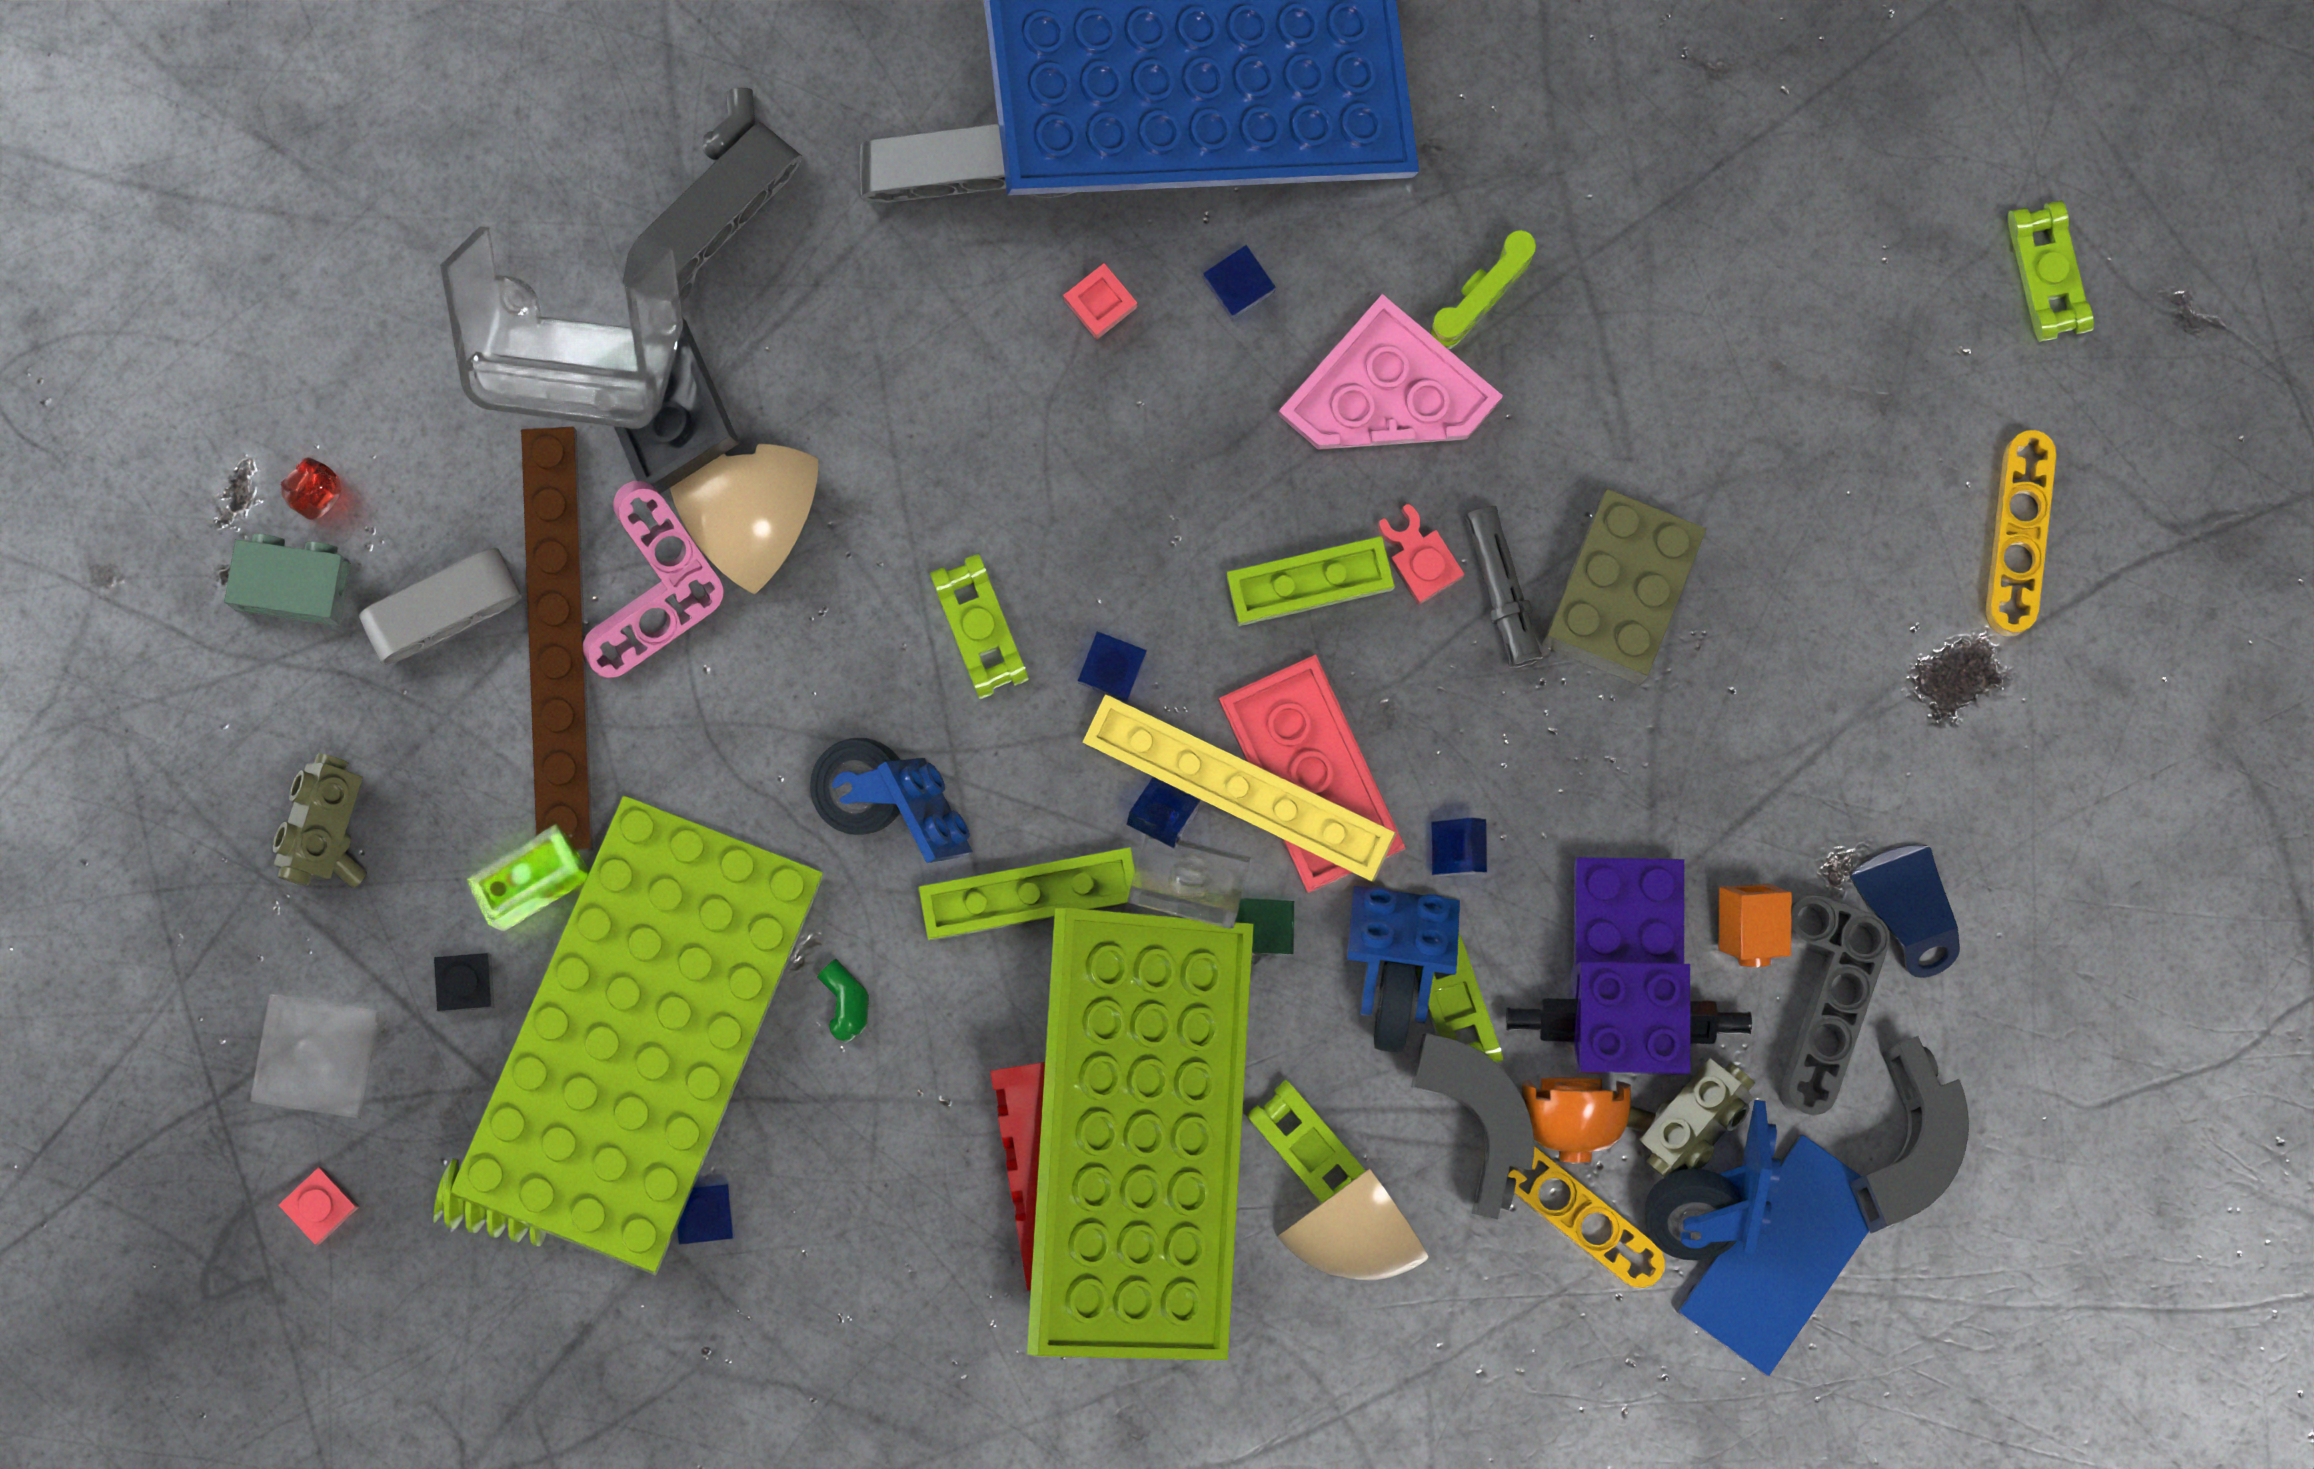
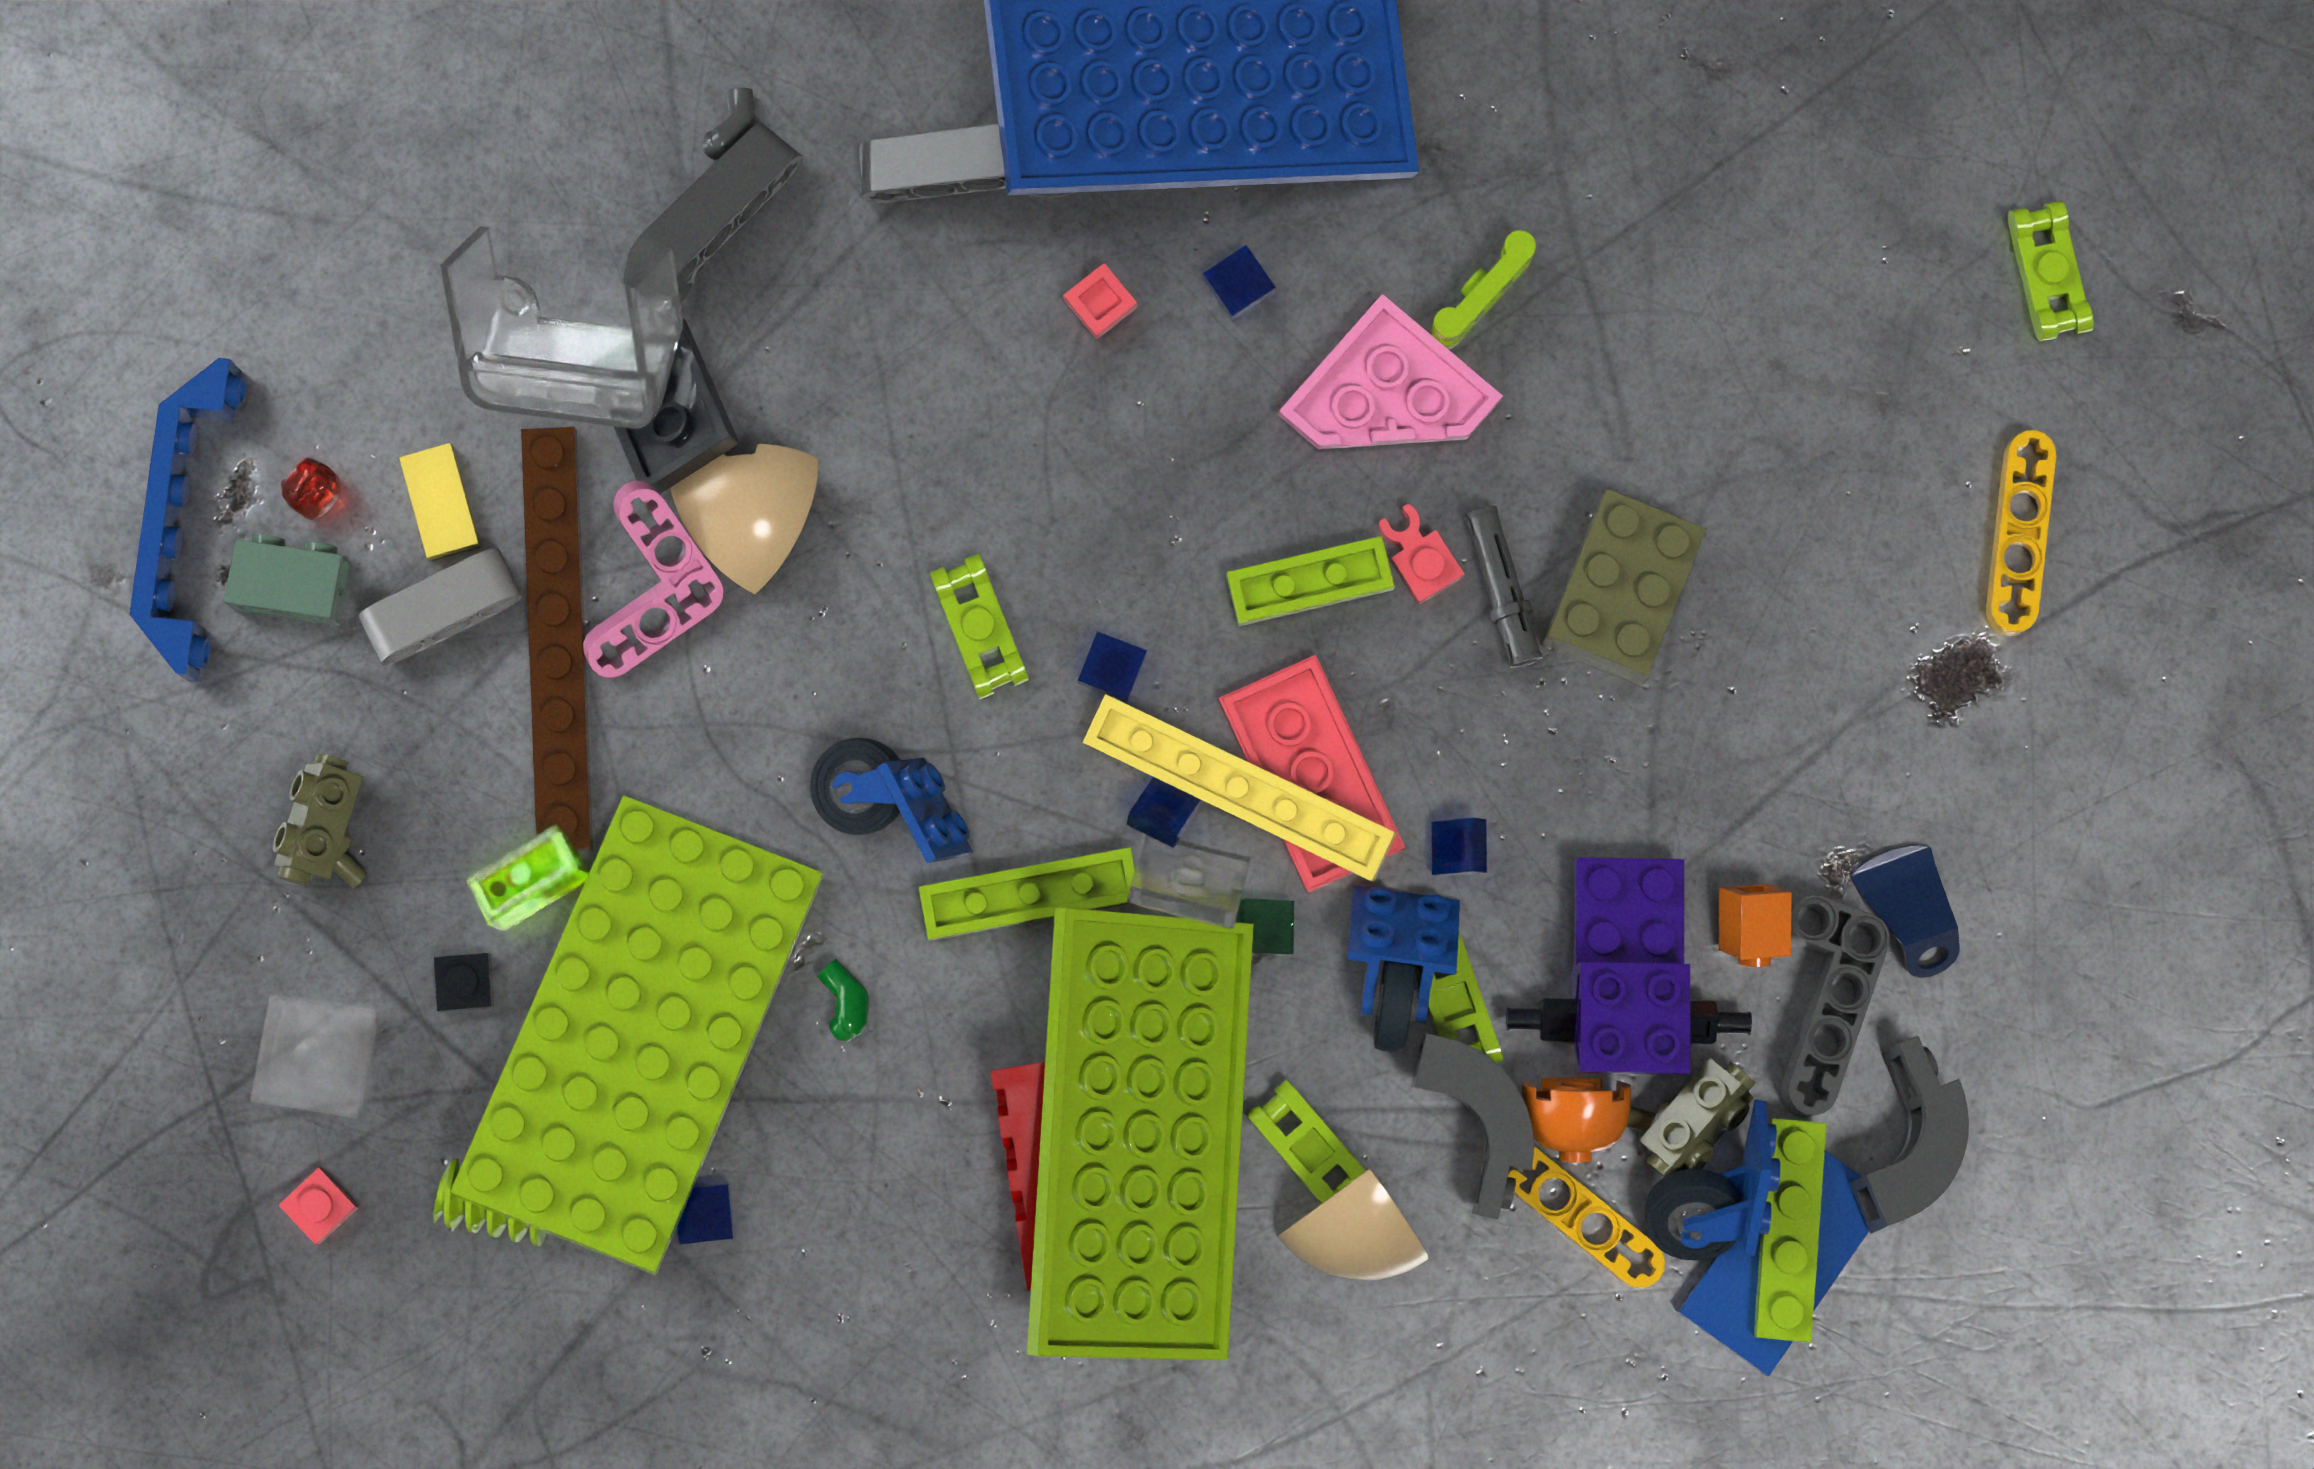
(210, 396): none -> blue slope
(439, 501): none -> light yellow tile
(1791, 1246): none -> lime plate

